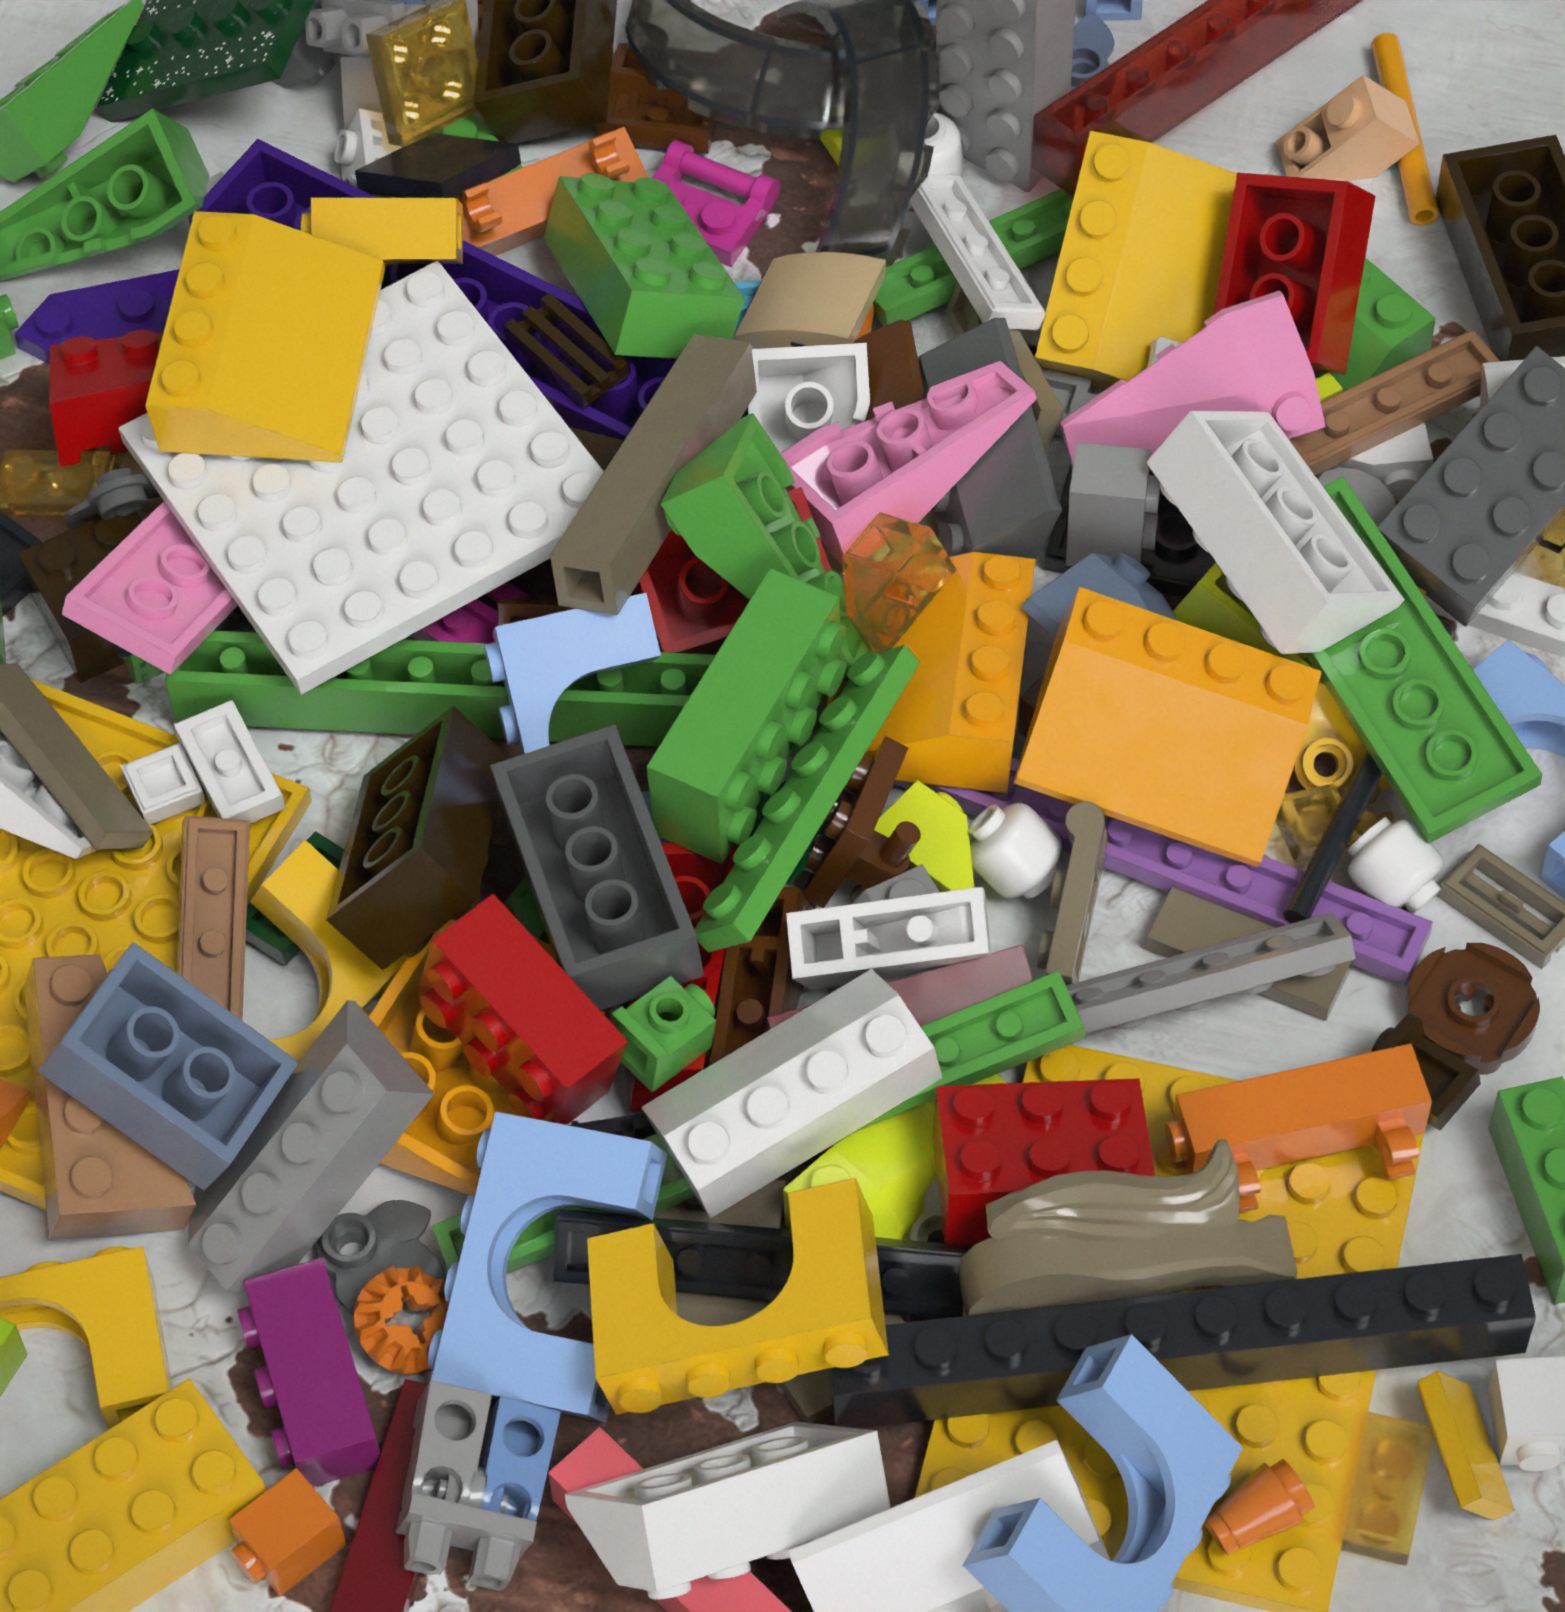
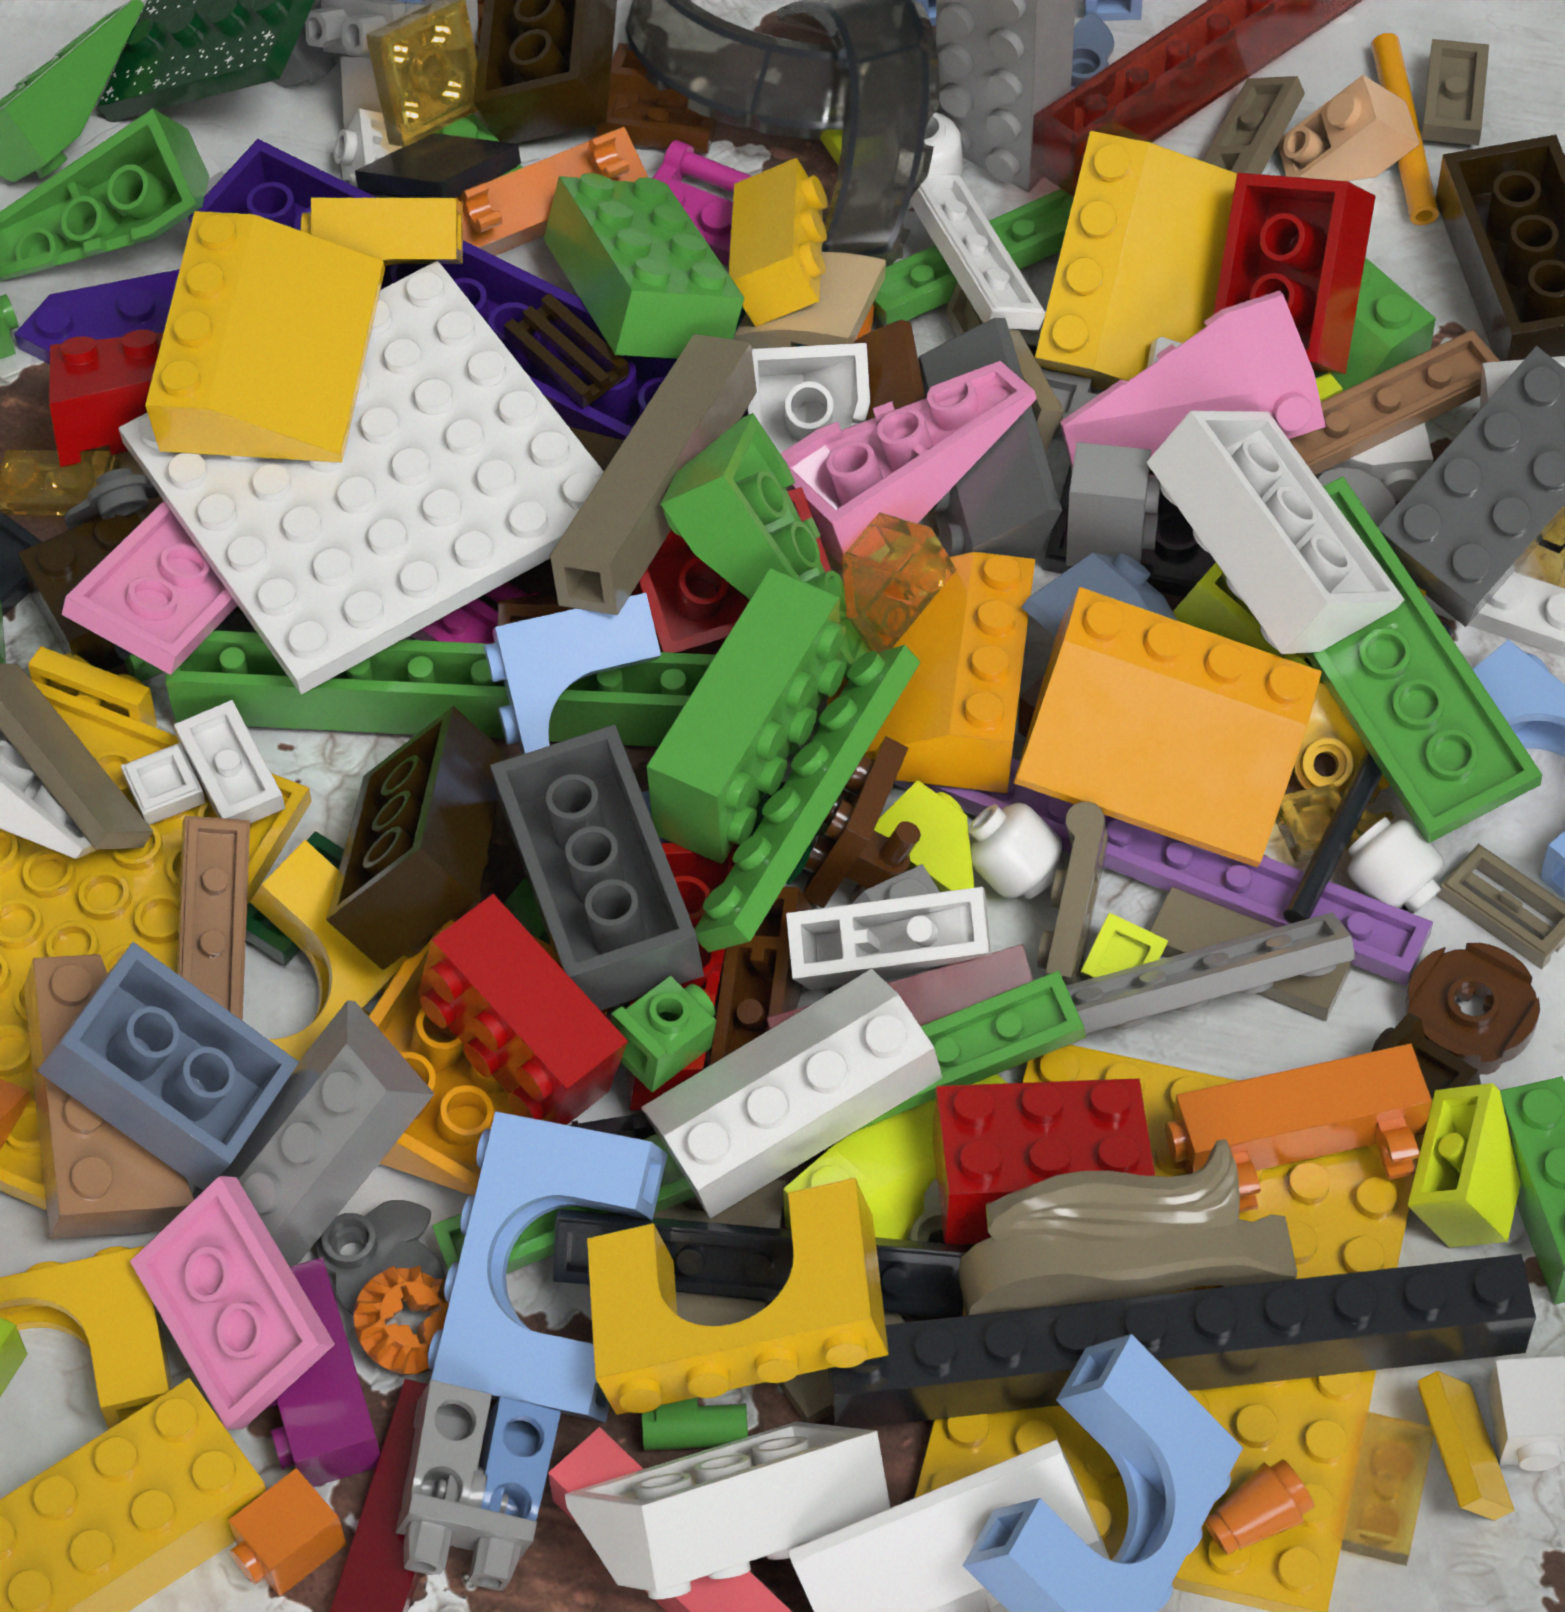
(79, 678): none -> yellow plate
(231, 1303): none -> bright pink plate
(693, 1426): none -> bright green piece
(778, 241): none -> yellow brick
(1121, 947): none -> neon yellow plate
(1255, 124): none -> dark tan plate
(1455, 92): none -> dark tan plate
(1466, 1168): none -> neon yellow slope

